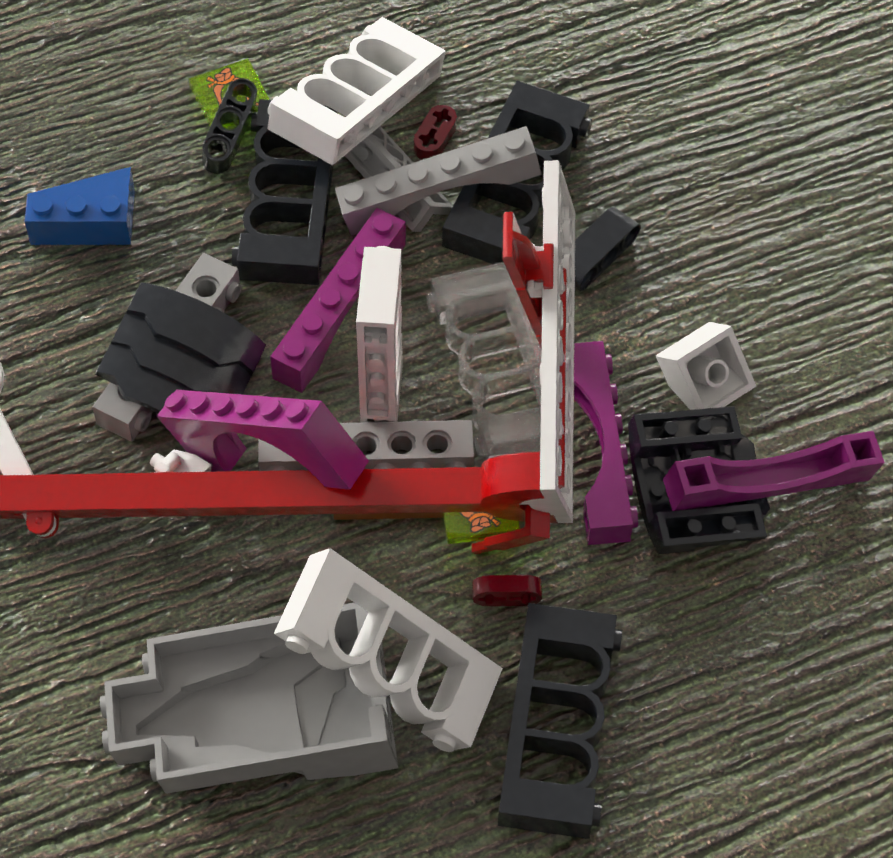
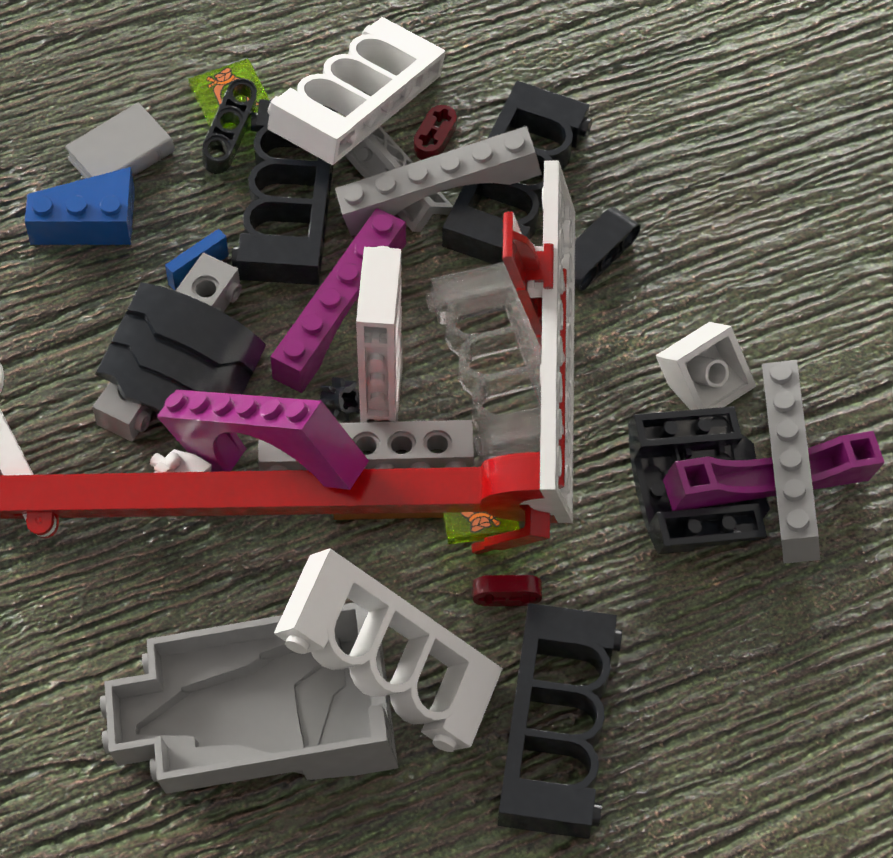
(121, 142): none -> light grey piece
(179, 267): none -> blue tile
(341, 398): none -> black gear
(607, 504): magenta arch -> none
(791, 462): none -> light grey arch

